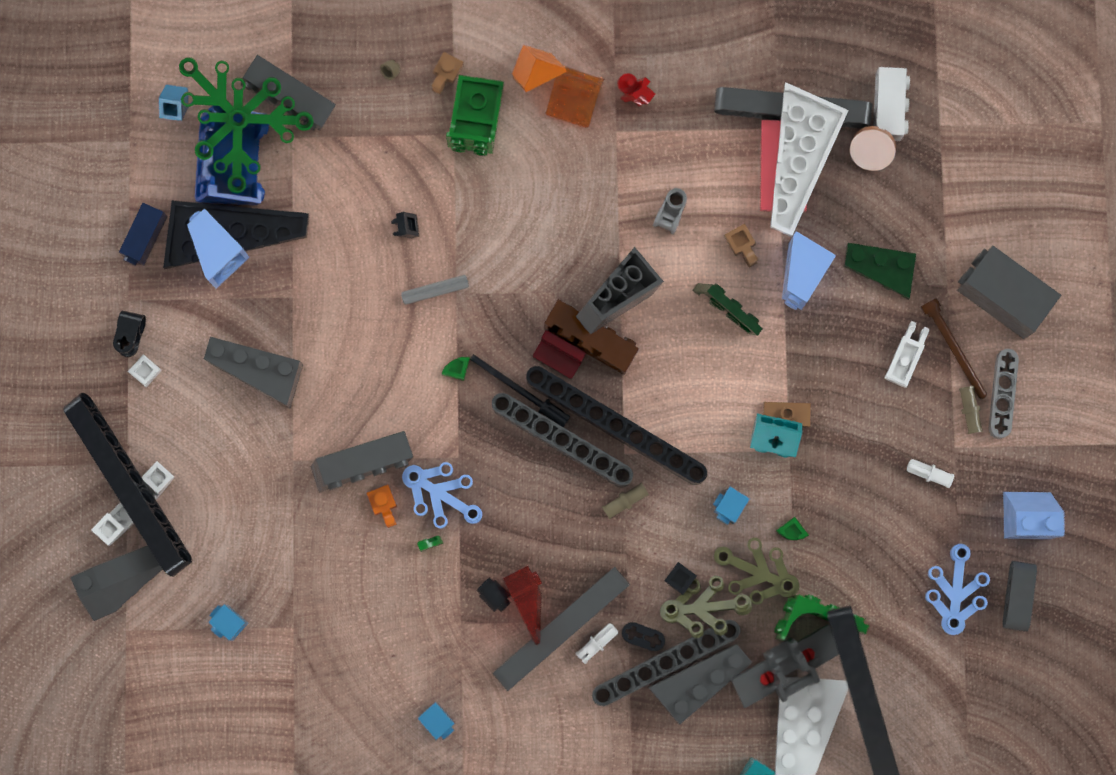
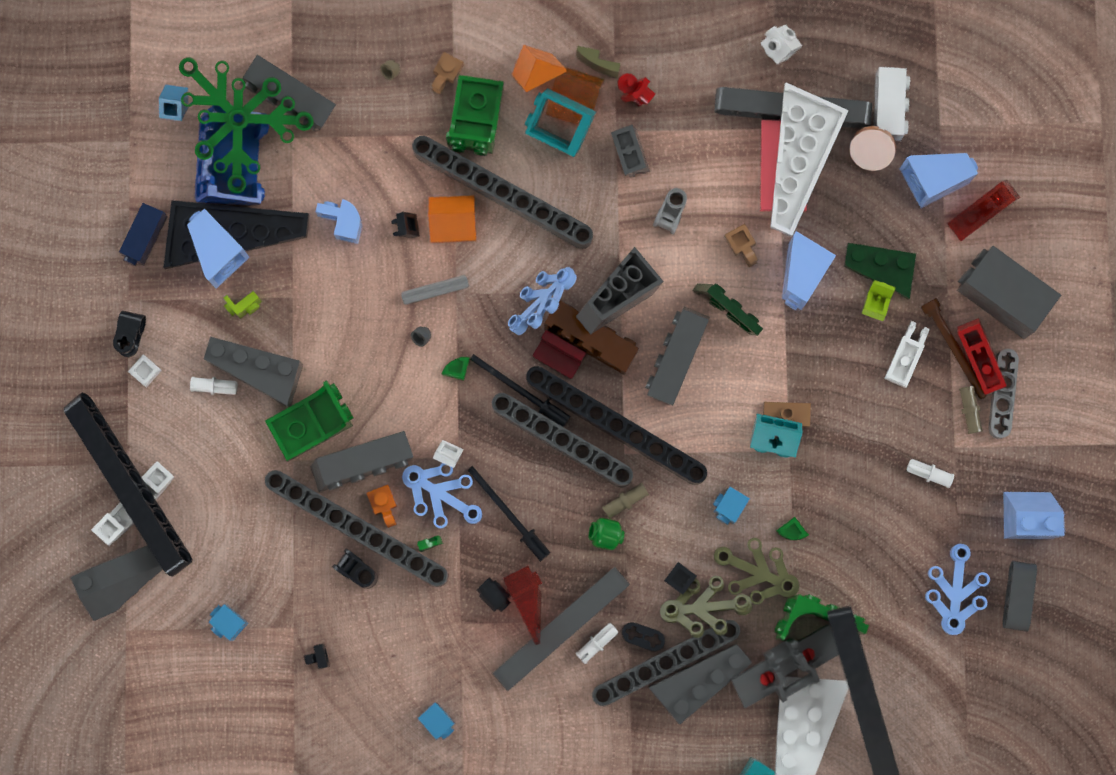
(213, 386): none -> white axle
(247, 305): none -> lime bracket
(310, 421): none -> green bracket
(319, 657): none -> black tile
(348, 219): none -> light blue brick
(348, 520): none -> dark grey beam
(352, 568): none -> black piece
(421, 336): none -> dark grey hinge
(448, 453): none -> white tile
(452, 219): none -> orange slope
(495, 183): none -> dark grey beam
(528, 538): none -> black piece
(553, 140): none -> teal window
(562, 280): none -> light blue plant
(591, 59): none -> olive slope
(606, 534): none -> green head
(630, 151): none -> dark grey hinge
(678, 355): none -> dark grey wedge
(780, 43): none -> white brick
(878, 300): none -> lime bracket
(937, 175): none -> light blue slope
(981, 356): none -> red slope
(984, 210): none -> clear red slope

